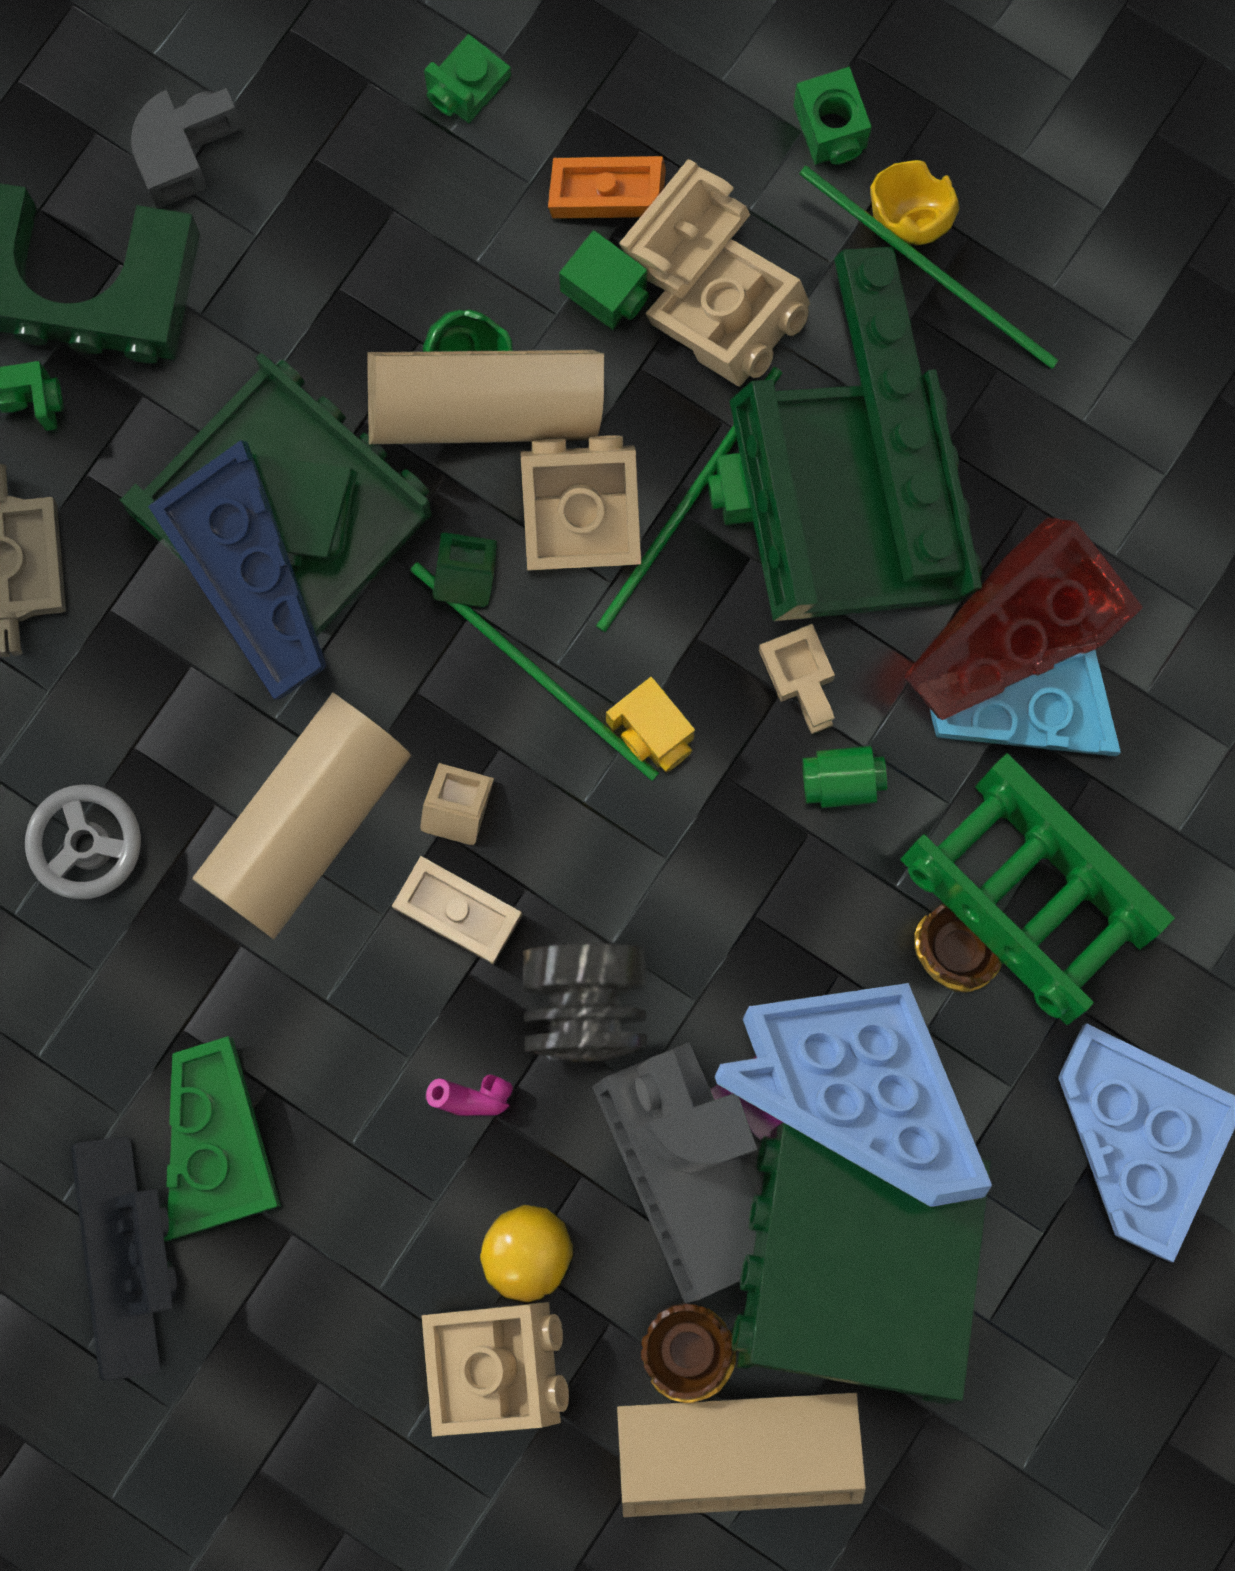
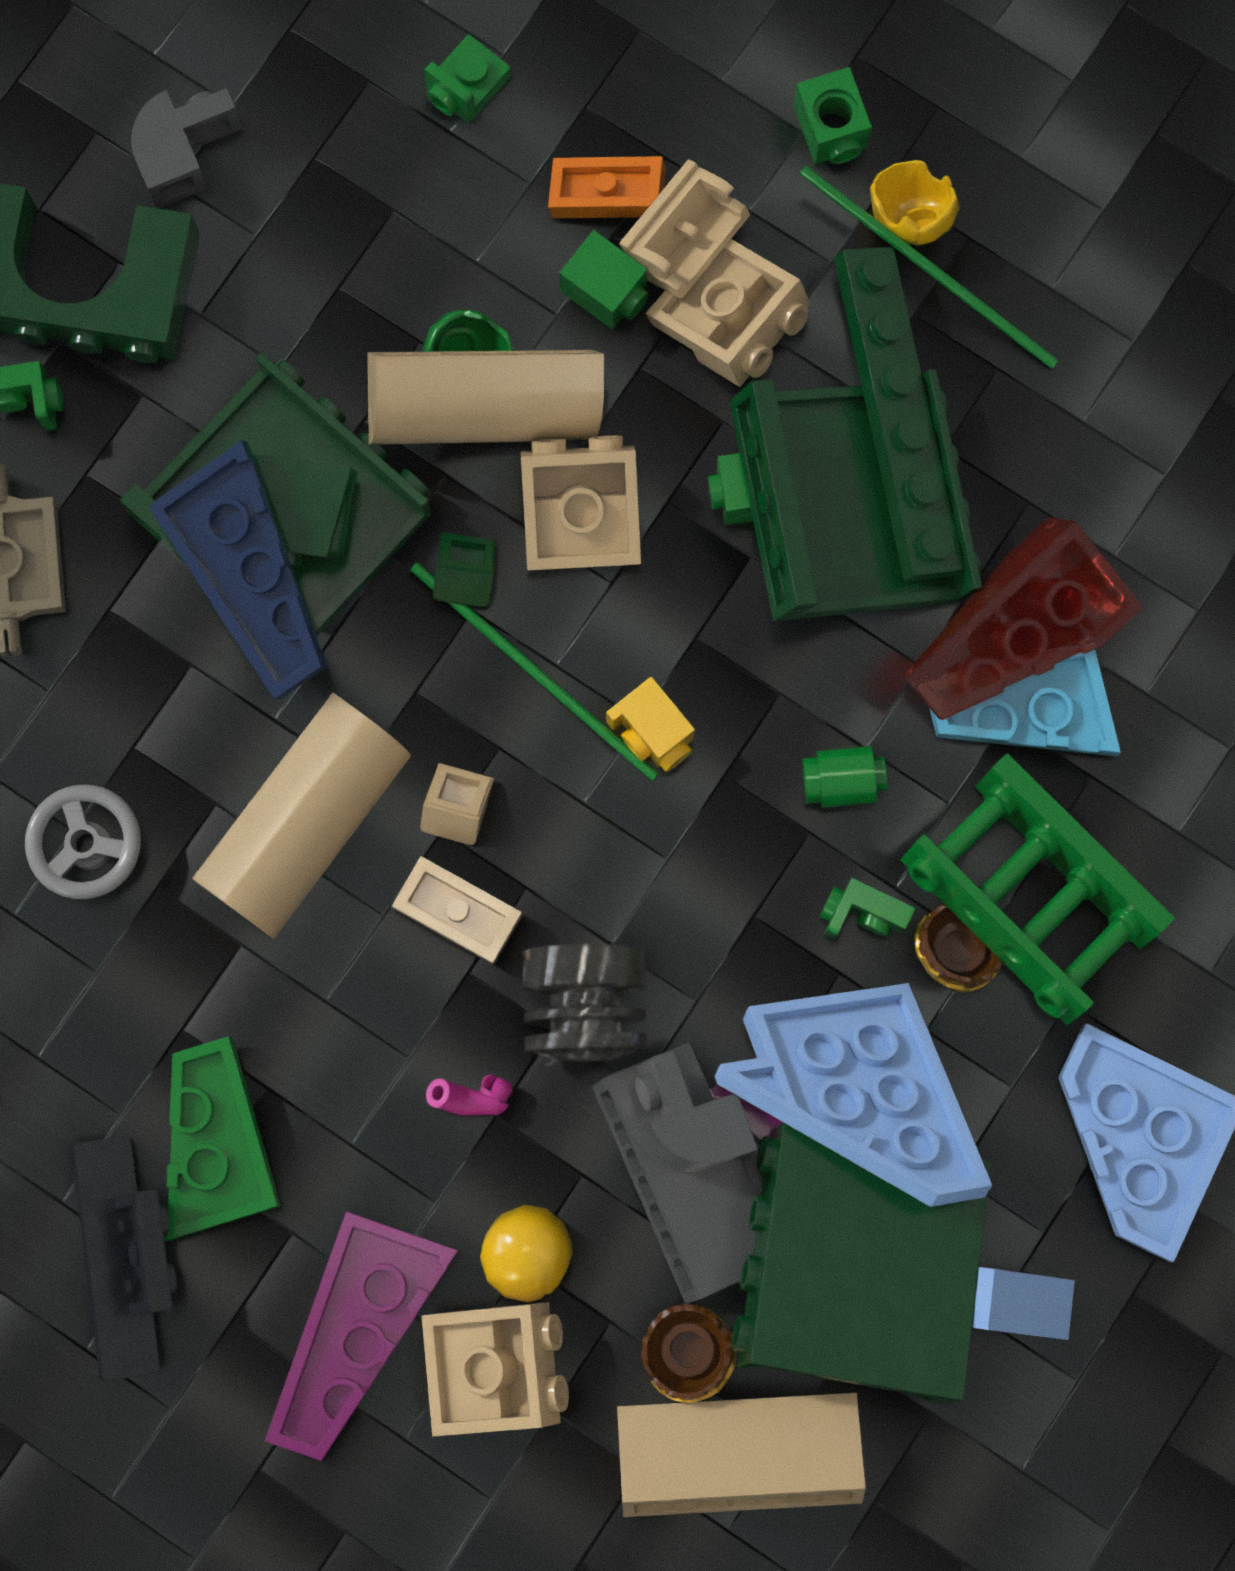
(356, 1321): none -> magenta wing
(672, 523): green axle -> none
(800, 669): tan plate -> none
(875, 909): none -> green bracket
(1023, 1303): none -> light blue tile

